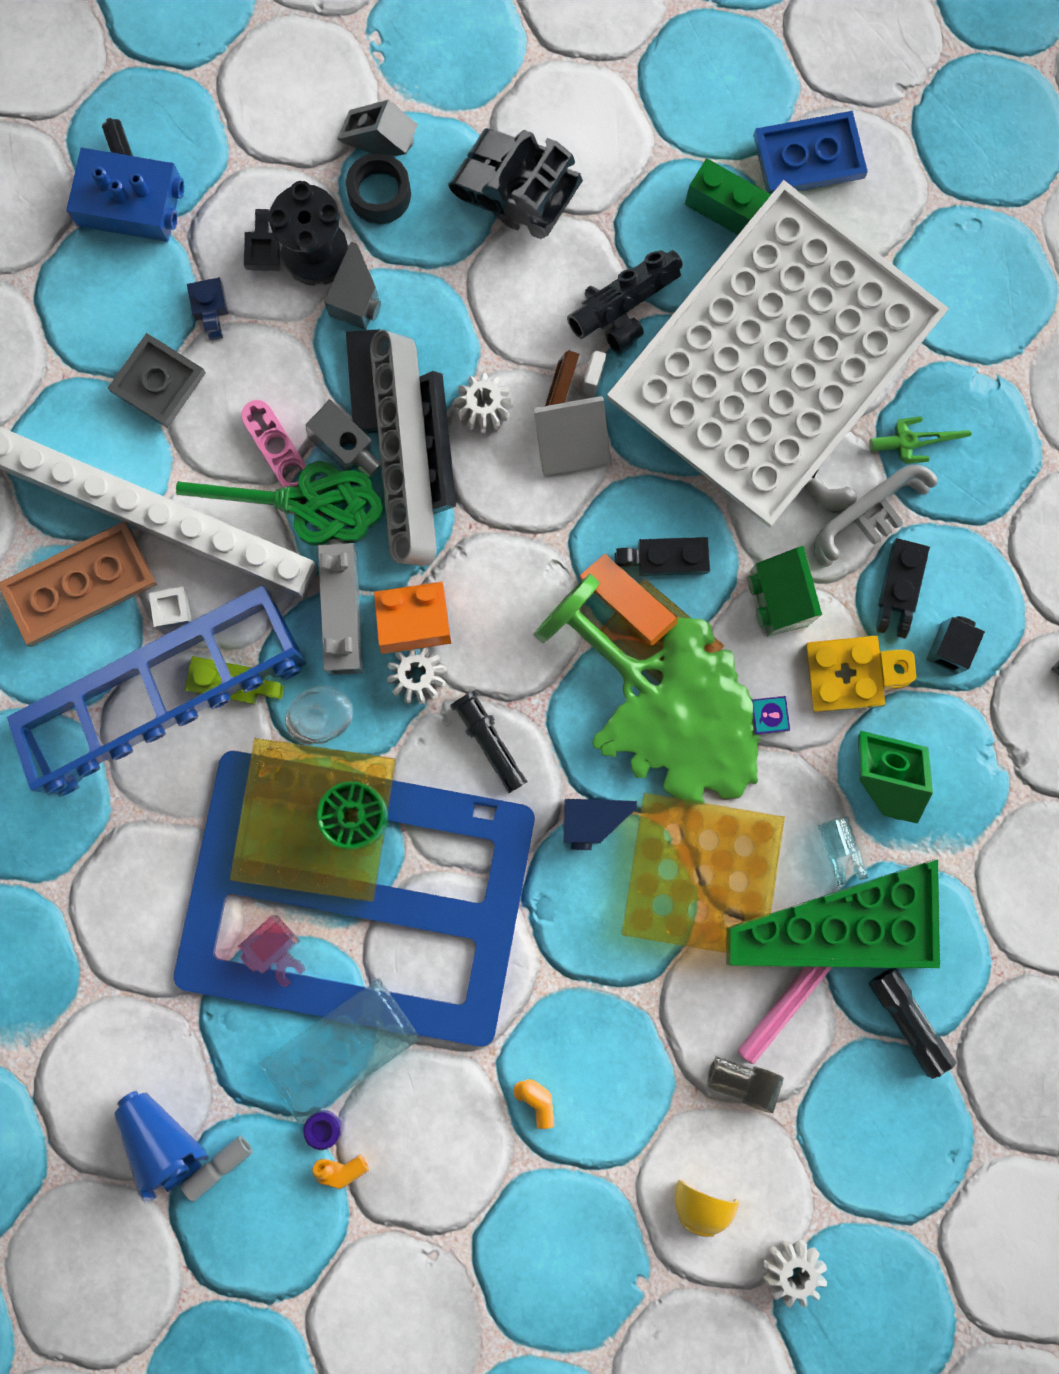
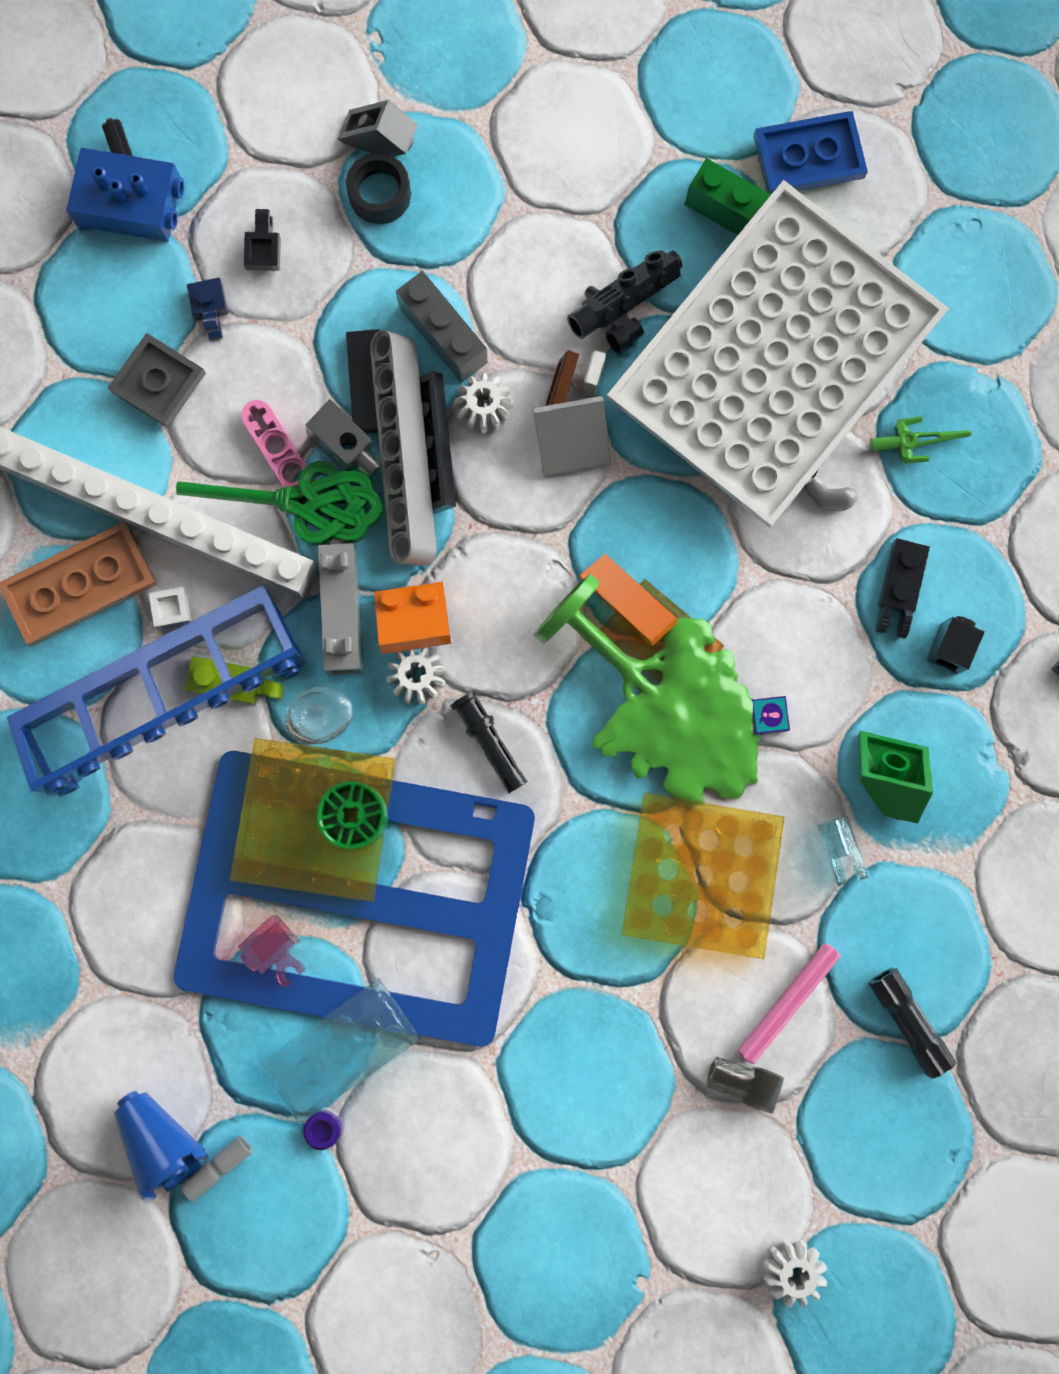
(308, 228): black piece -> none
(337, 1174): light orange arm -> none
(353, 292): dark grey slope -> none
(442, 326): none -> dark grey brick
(518, 179): black connector -> none
(538, 1098): light orange arm -> none
(593, 820): dark blue slope -> none
(667, 556): black plate -> none
(701, 1212): yellow helmet -> none
(784, 592): green slope -> none
(865, 925): green wing -> none
(872, 670): yellow plate -> none
(873, 511): light grey piece -> none

